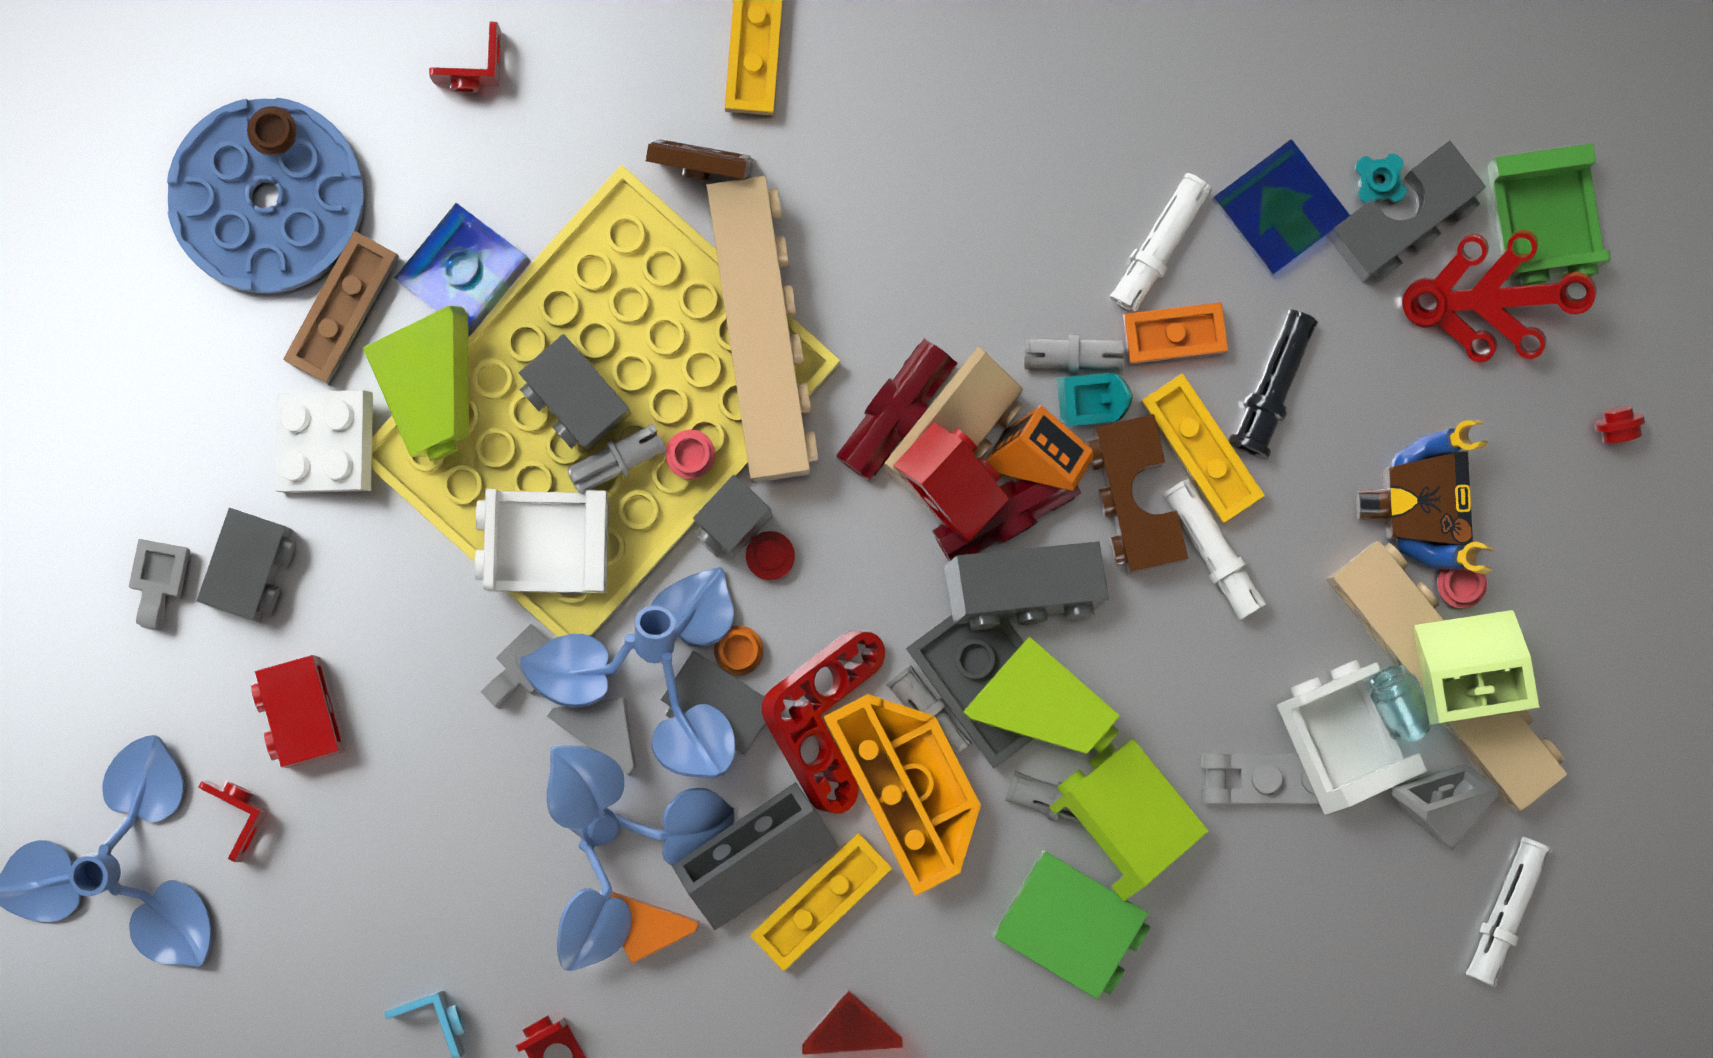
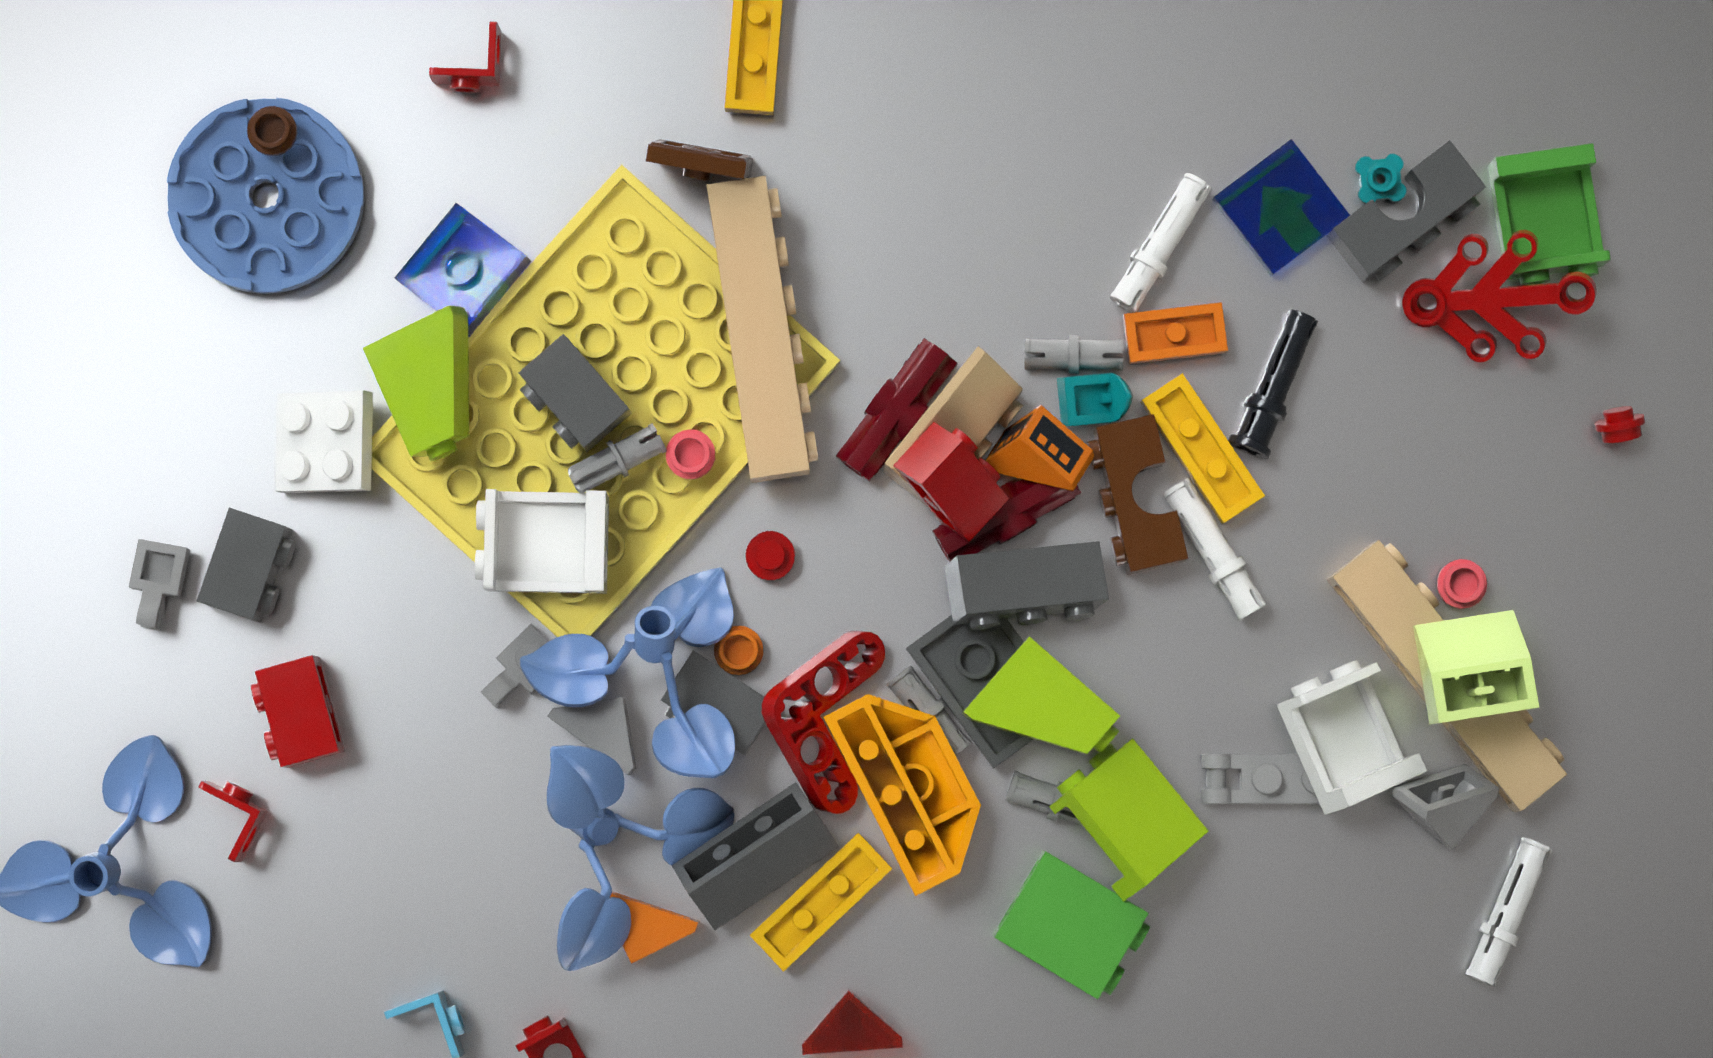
(341, 307): medium nougat plate -> none
(731, 518): dark grey brick -> none
(1400, 703): clear light blue brick -> none
(1429, 501): torso -> none

